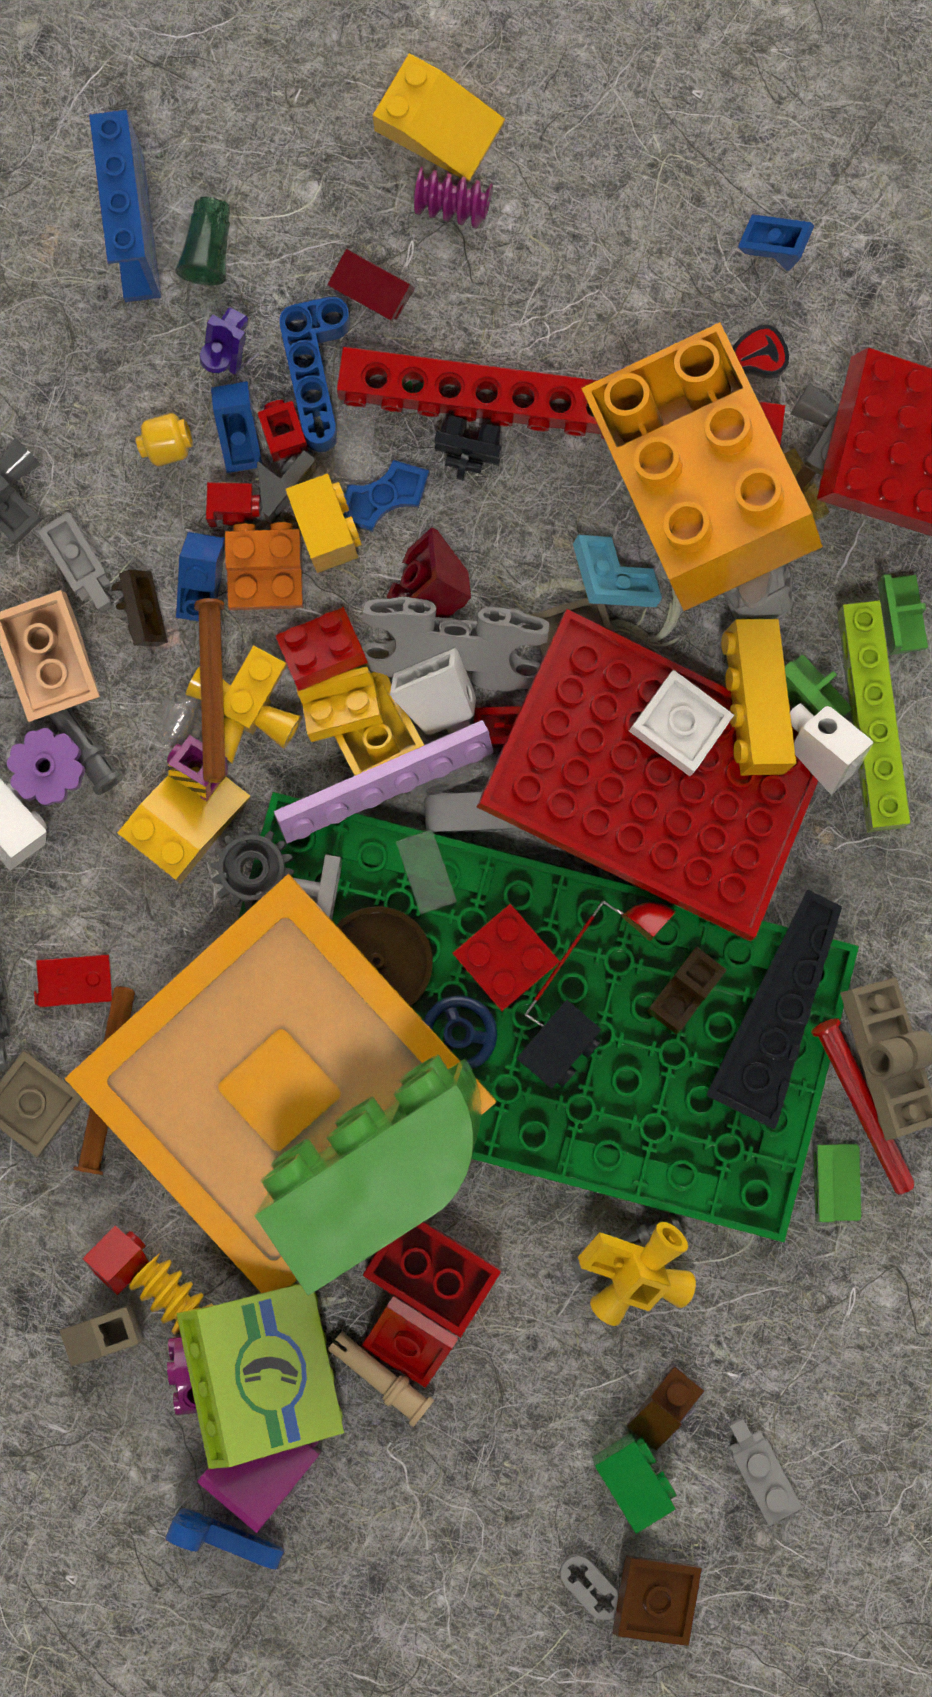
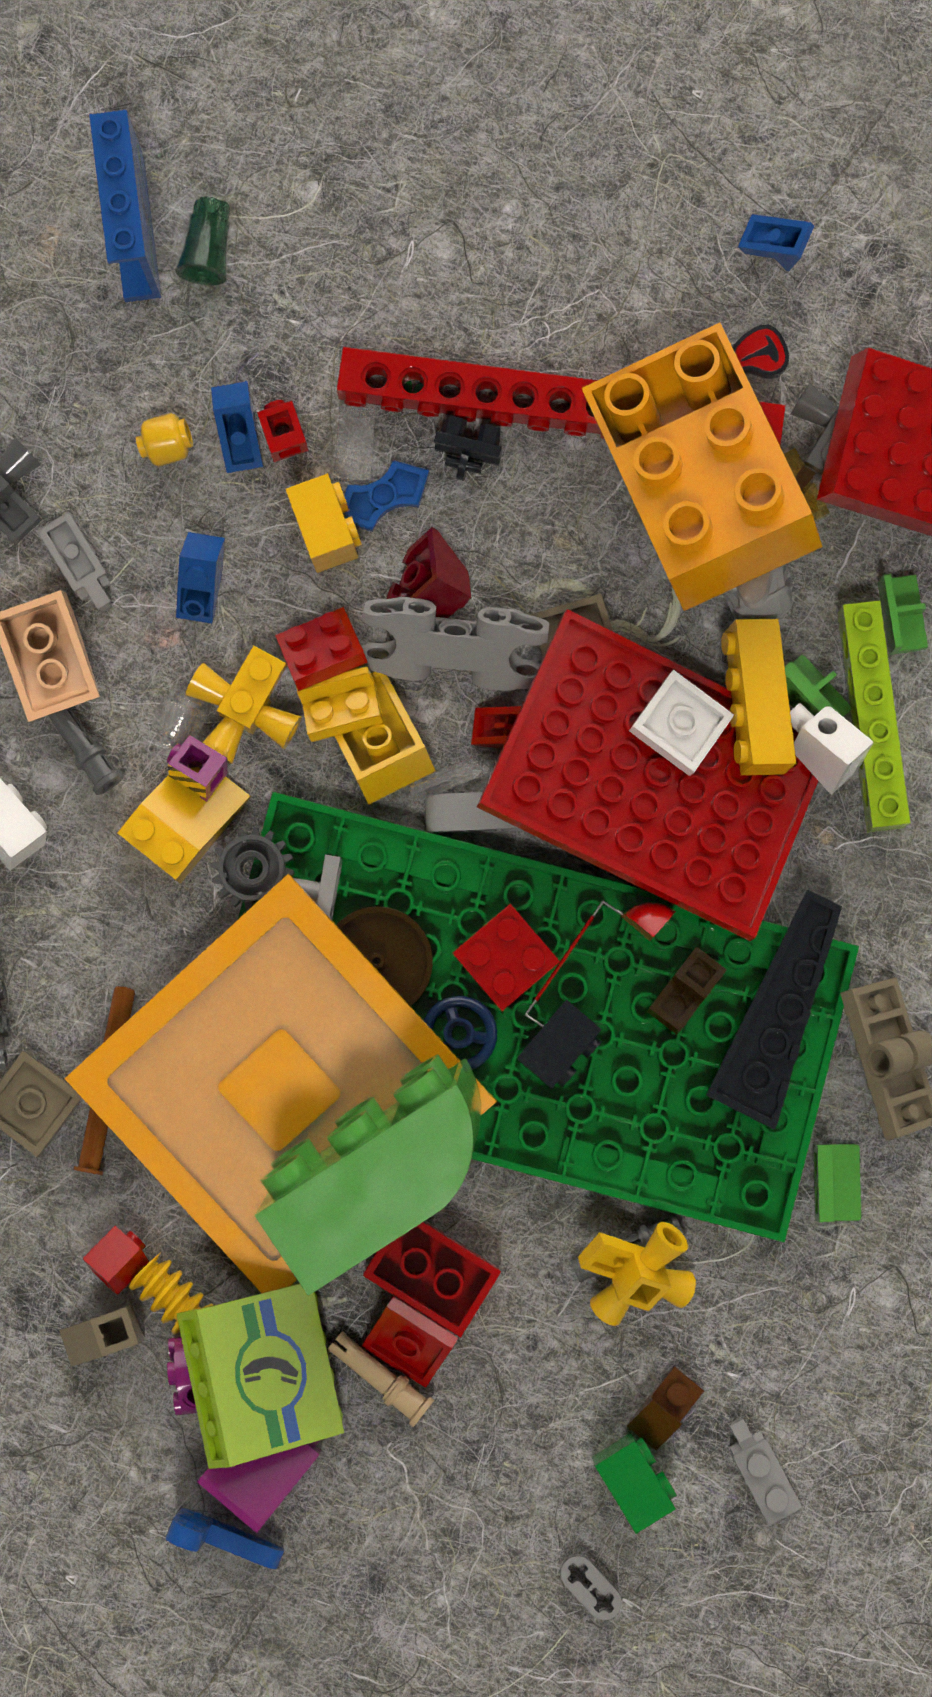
(28, 761): medium lavender plant -> none
(73, 981): red piece -> none
(141, 607): dark brown plate -> none
(211, 689): dark orange axle -> none
(224, 342): dark purple hips -> none
(231, 503): red brick -> none
(264, 567): orange plate -> none
(272, 488): dark grey slope -> none
(313, 377): blue beam -> none
(370, 285): dark red hinge -> none
(384, 782): lavender plate -> none
(426, 871): clear tile -> none
(436, 693): white torso -> none
(437, 118): yellow slope -> none
(451, 198): magenta piece -> none
(608, 581): medium azure plate -> none
(657, 1600): reddish brown plate -> none
(863, 1104): red axle -> none

